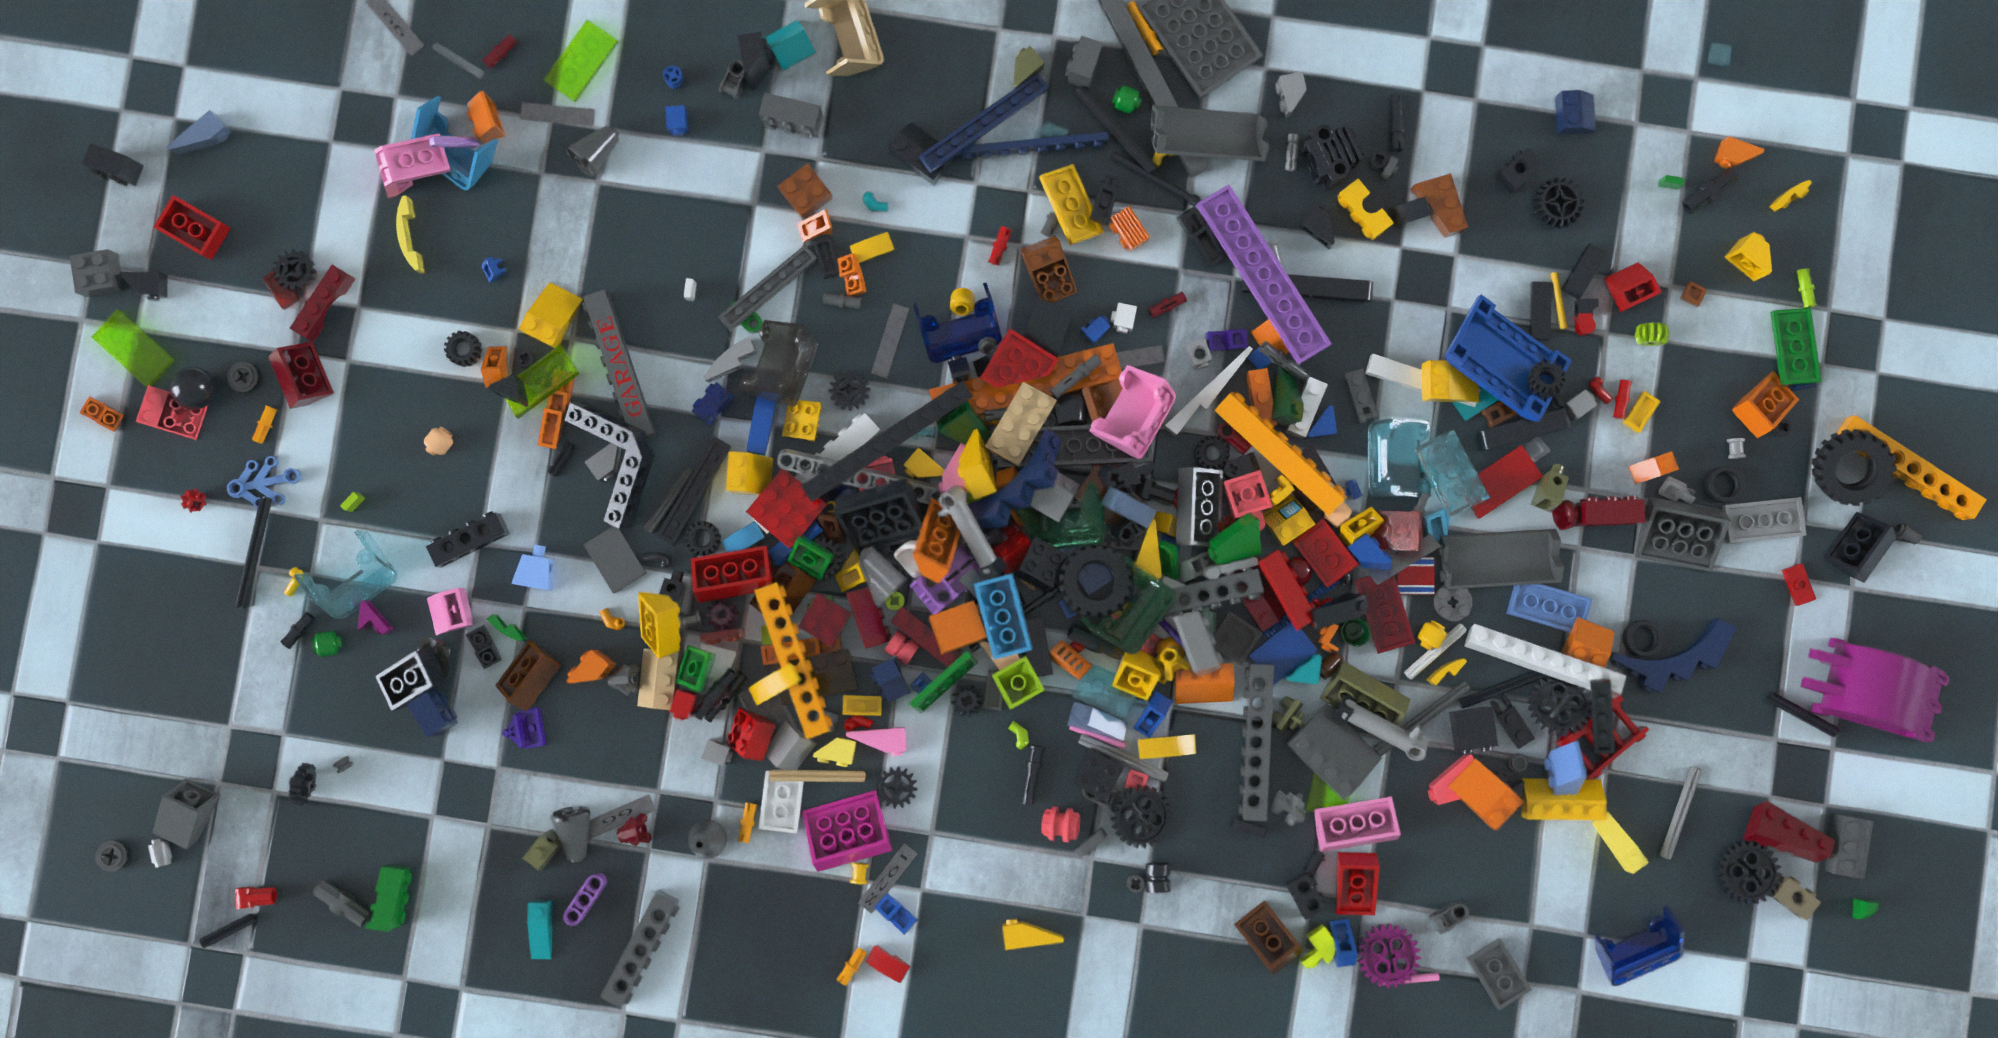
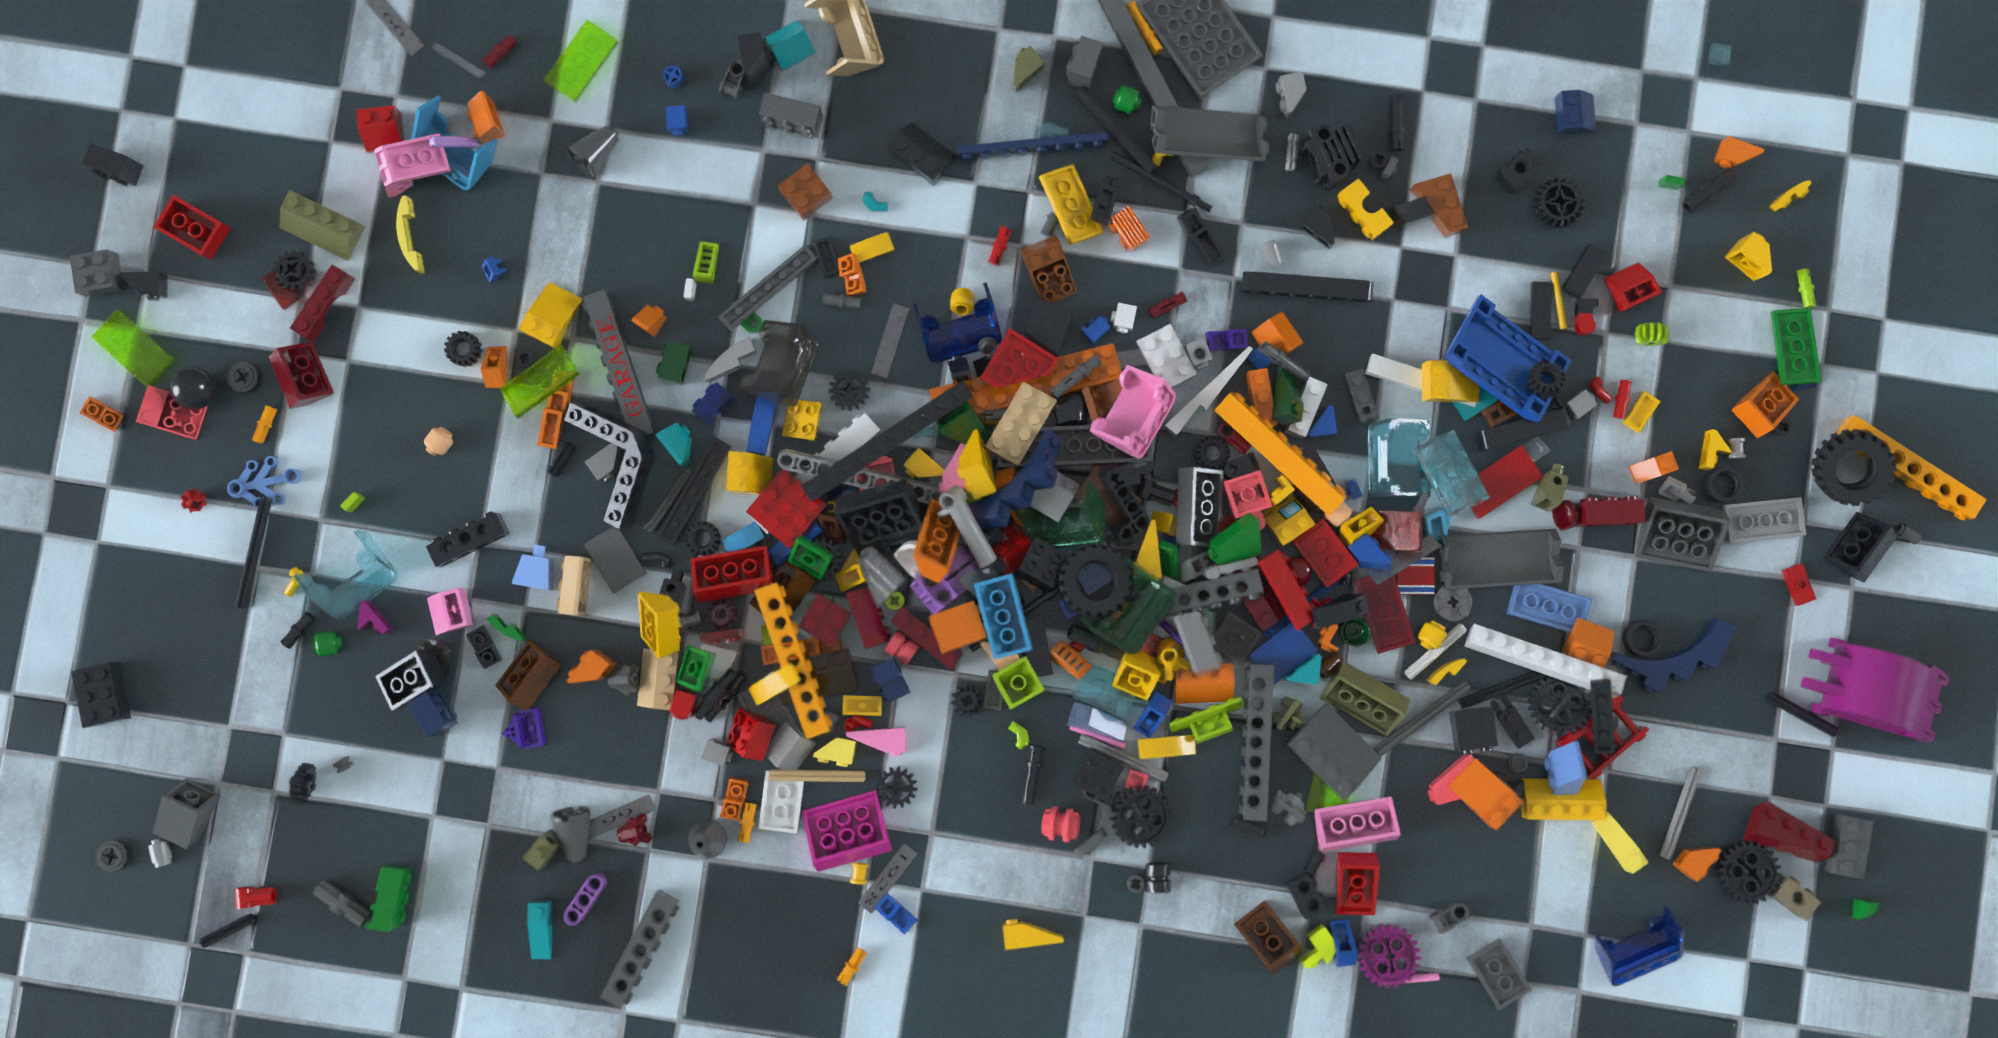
(101, 694): none -> black brick
(203, 133): sand blue slope -> none
(319, 225): none -> olive slope
(379, 126): none -> red slope
(511, 389): black slope -> none
(558, 114): flat silver sticker -> none
(574, 585): none -> tan slope
(610, 621): light orange arm -> none
(650, 319): none -> orange slope
(674, 362): none -> dark green brick
(677, 442): none -> teal slope
(704, 274): none -> lime slope
(734, 798): none -> orange slope
(815, 226): slope -> none
(888, 965): red slope -> none
(921, 682): blue tile -> none
(943, 682): green tile -> none
(983, 122): dark blue plate -> none
(1128, 507): sand blue slope -> none
(1166, 356): none -> white plate
(1210, 722): none -> lime bracket
(1263, 274): medium lavender plate -> none
(1412, 743): light grey piece -> none
(1693, 293): dark orange tile -> none
(1696, 861): none -> orange slope
(1712, 444): none -> yellow slope

